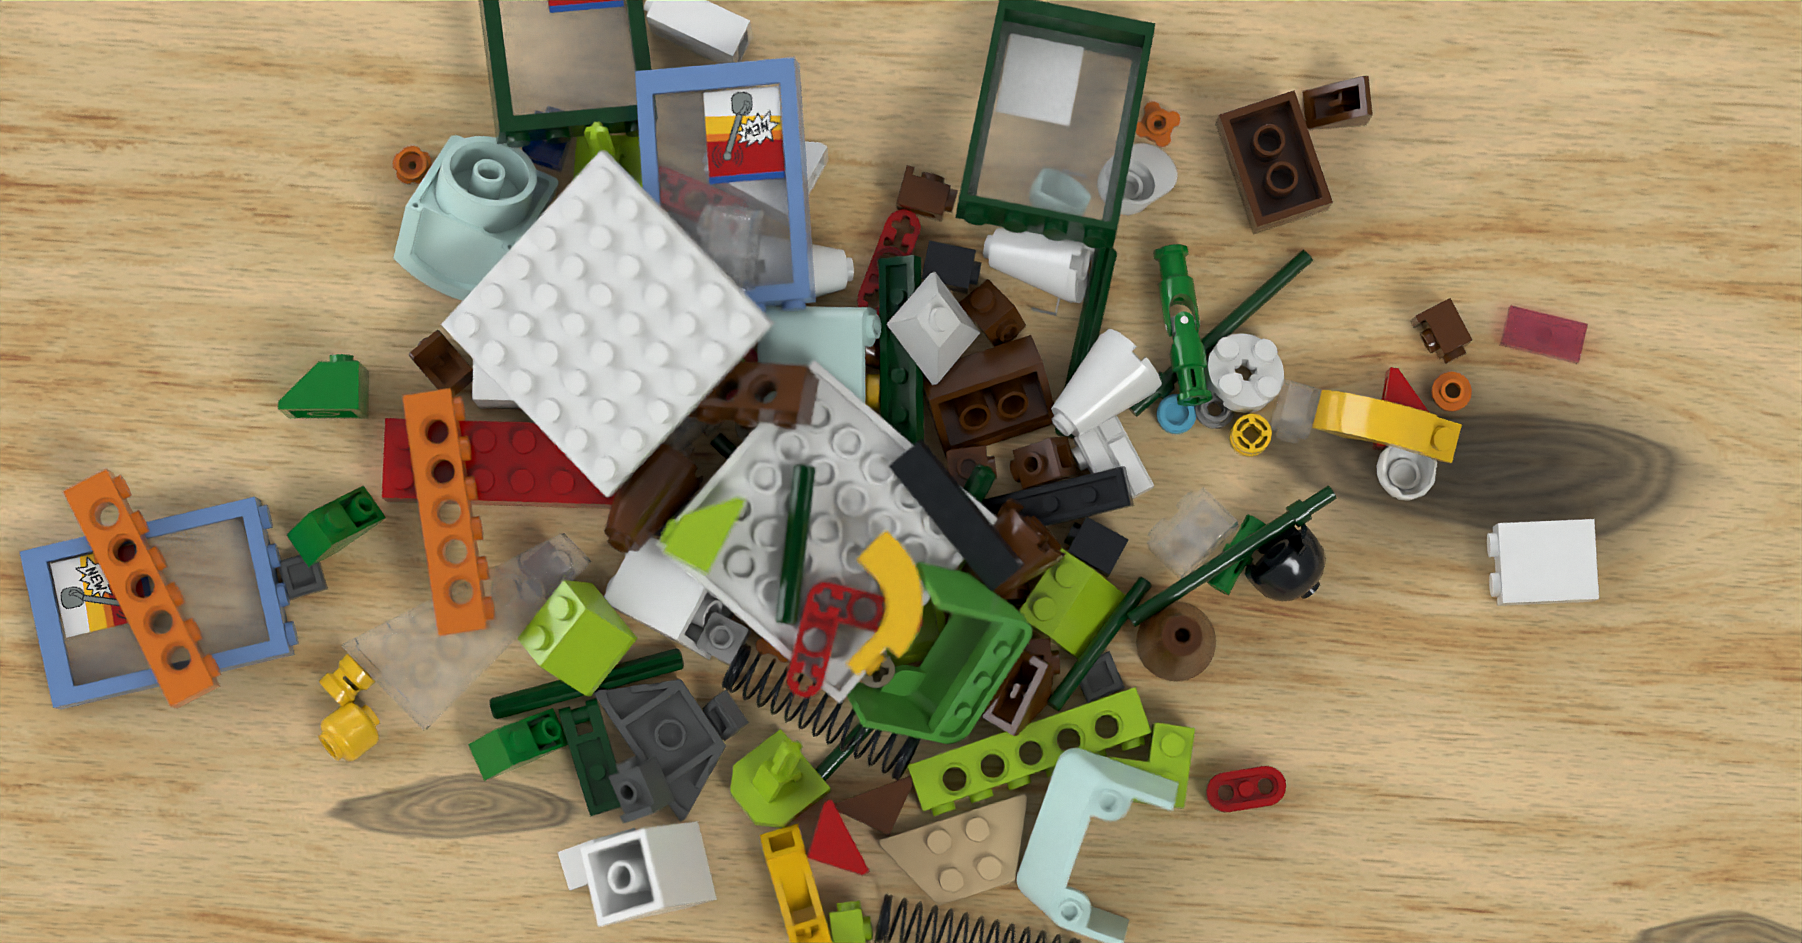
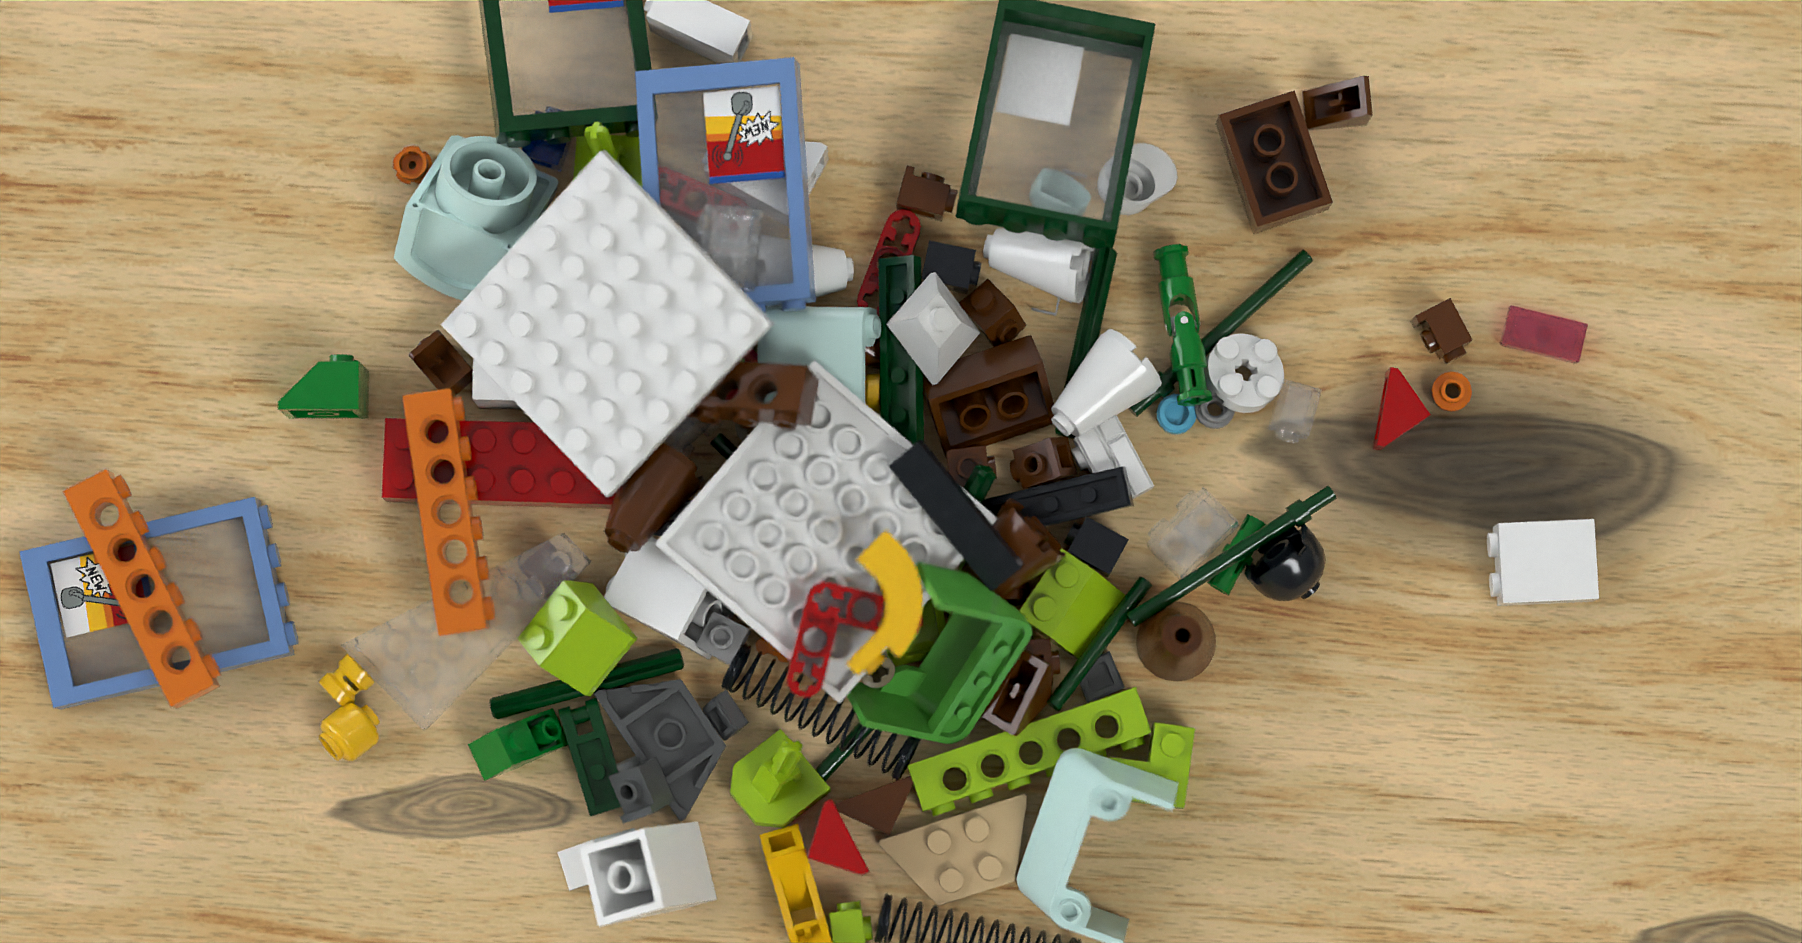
(300, 578): dark grey tile -> none
(335, 525): green slope -> none
(701, 534): lime slope -> none
(795, 544): dark green axle -> none
(1160, 135): orange plate -> none
(1245, 789): red plate -> none
(1248, 441): yellow wheel -> none
(1386, 424): yellow arch -> none
(1405, 473): white hair -> none

